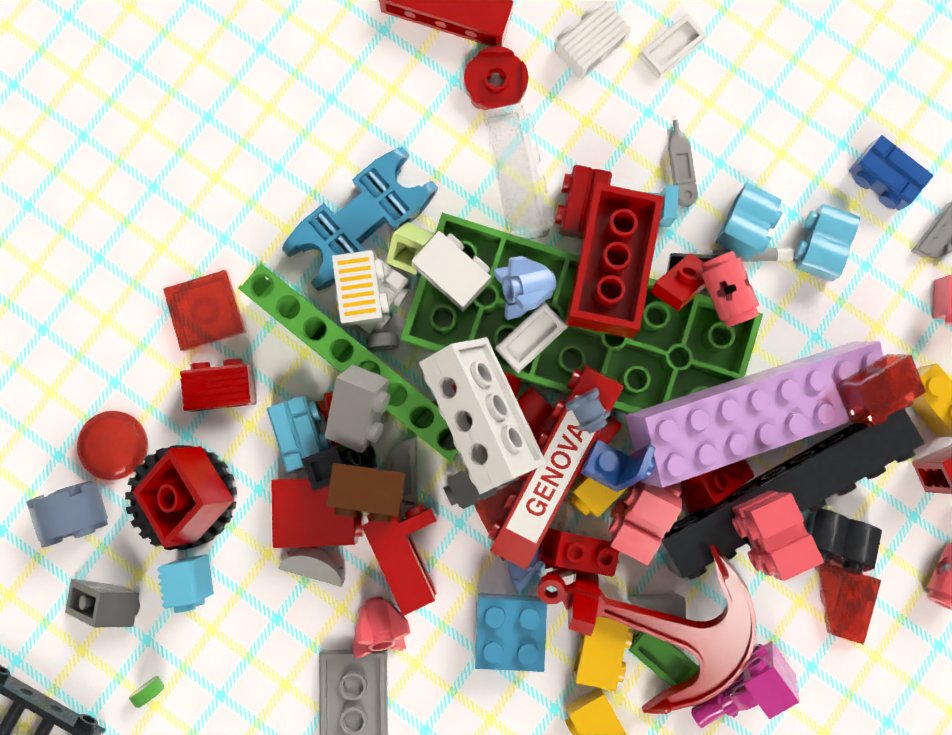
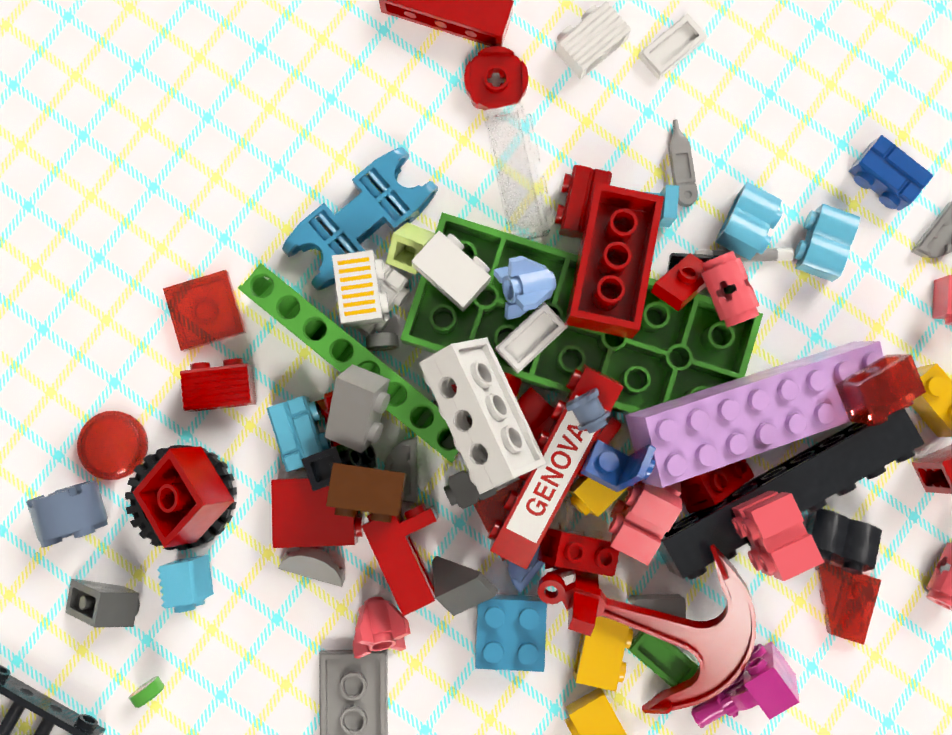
(459, 586): none -> dark grey slope

